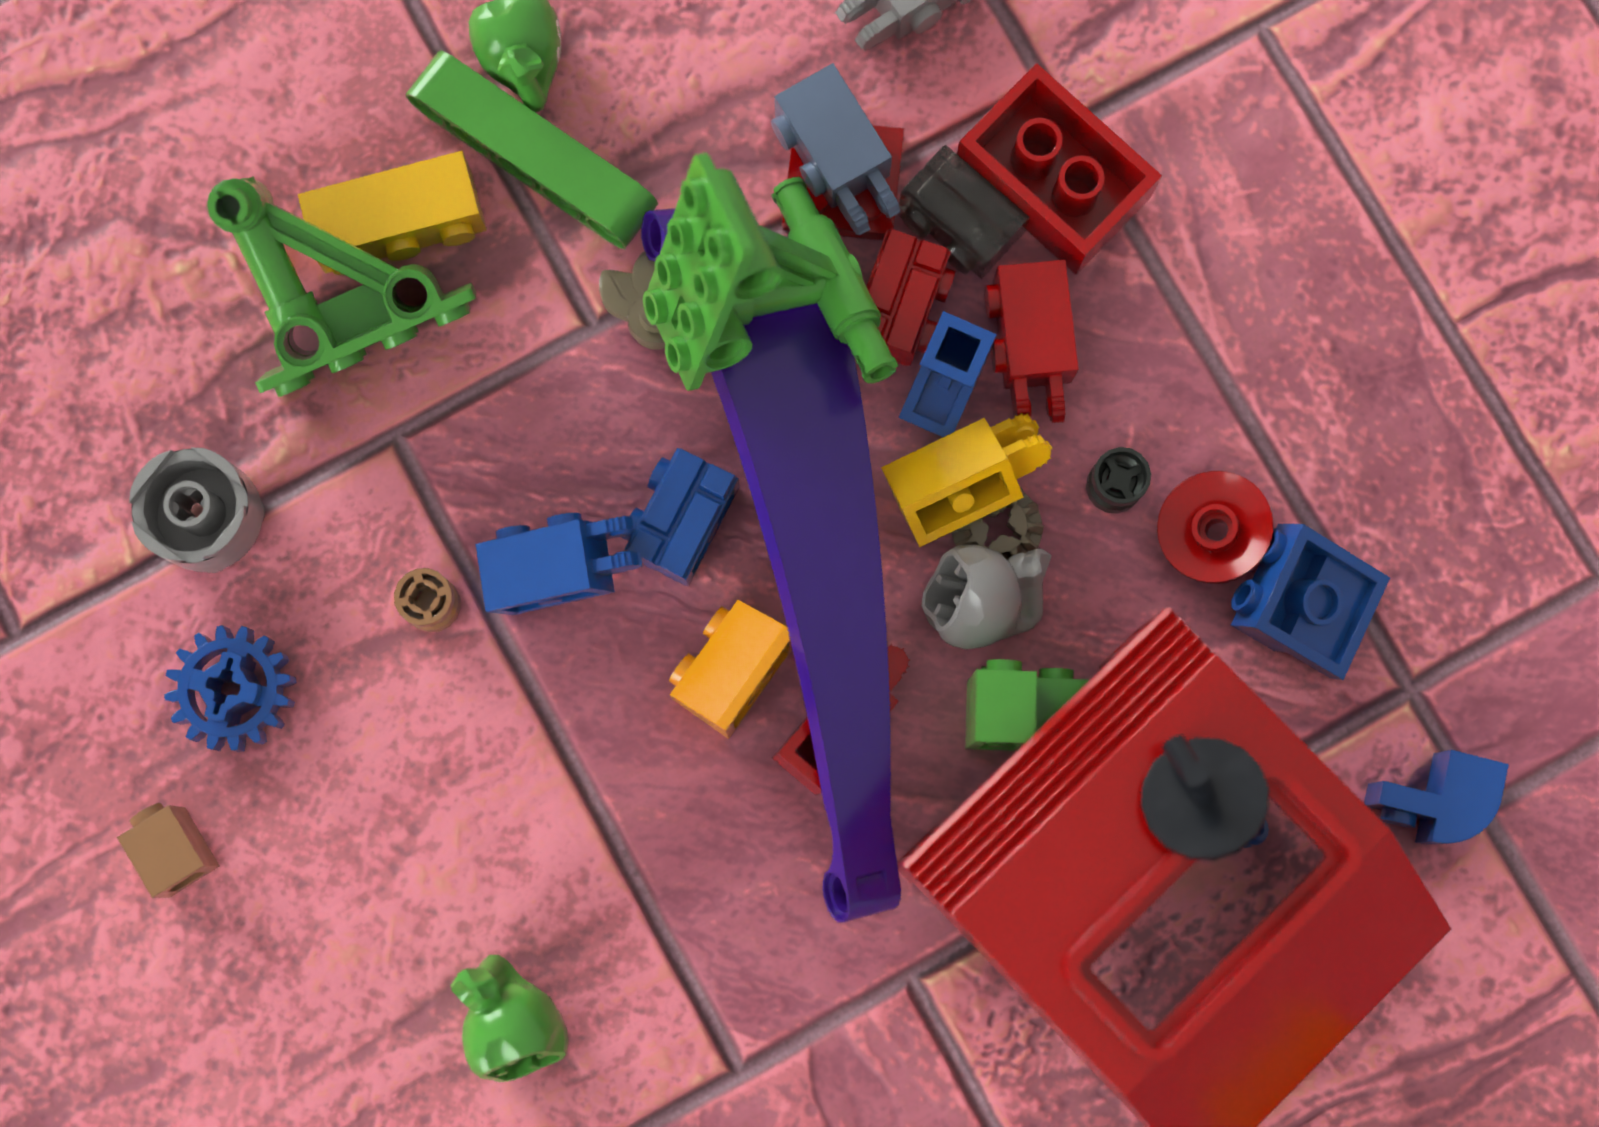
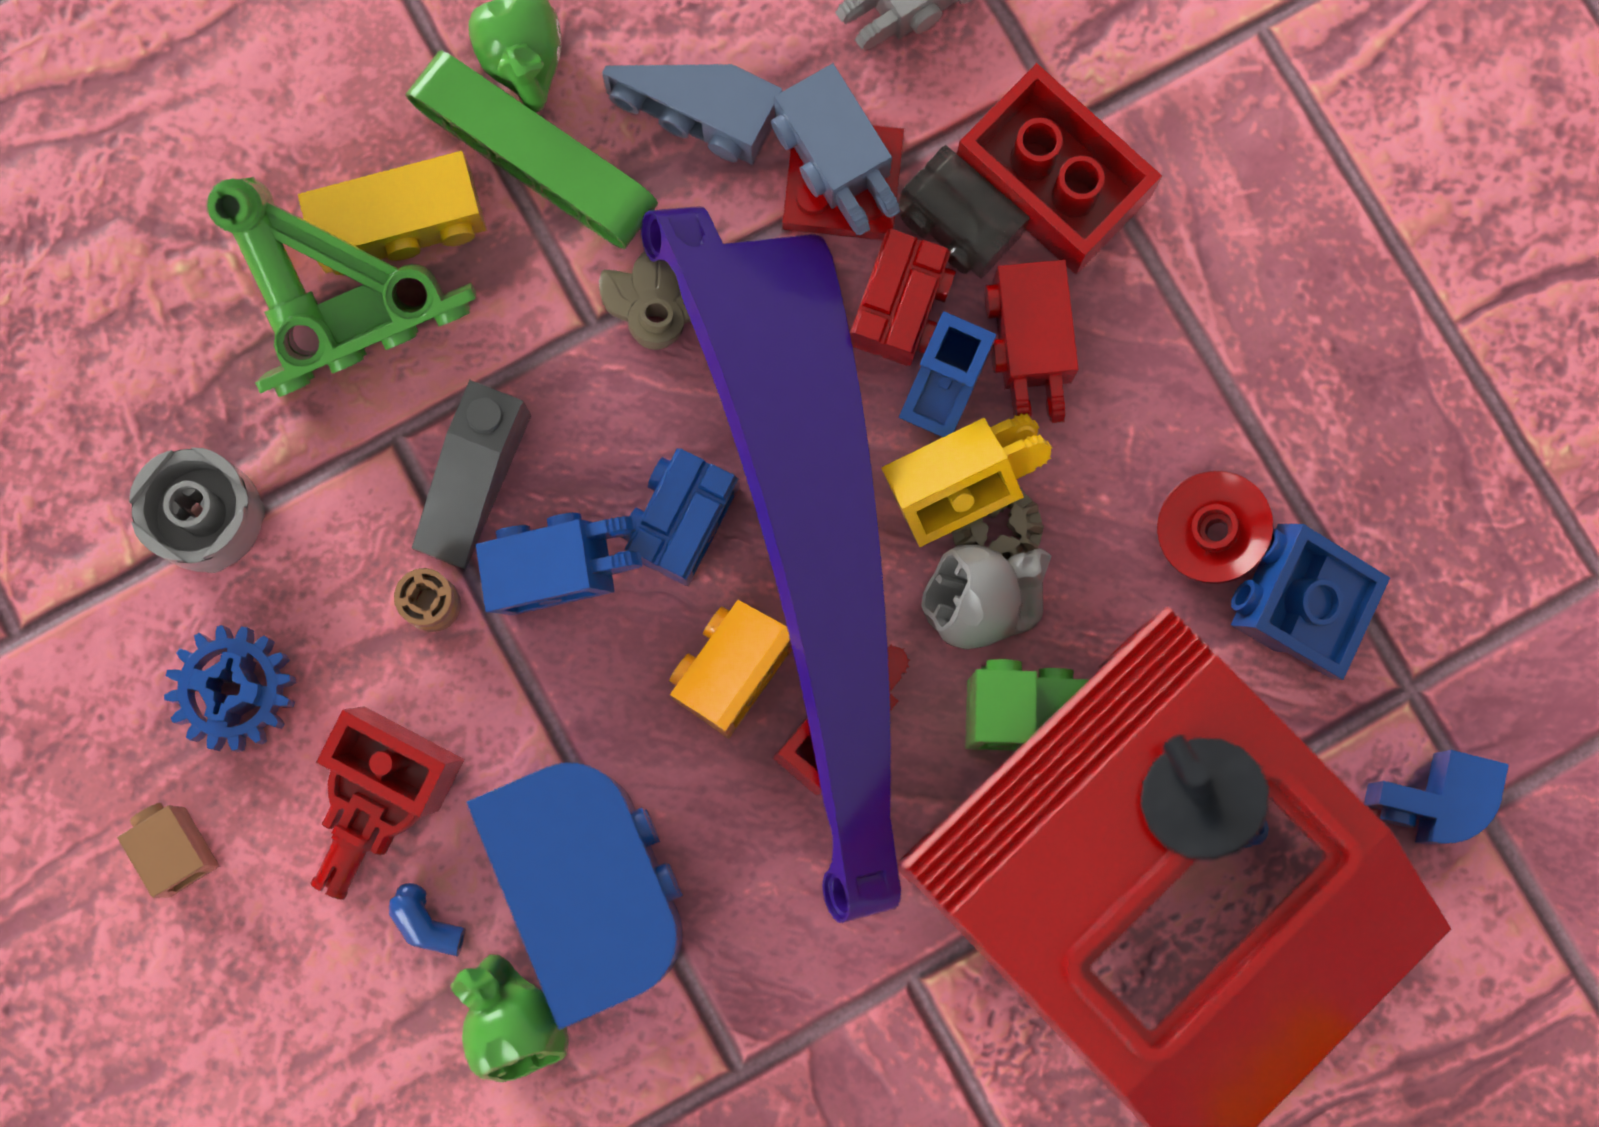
(376, 789): none -> red brick
(417, 926): none -> blue arm
(470, 473): none -> dark grey slope
(582, 886): none -> blue brick
(707, 101): none -> sand blue slope
(727, 269): bright green plate -> none
(1126, 473): pearl dark grey wheel -> none

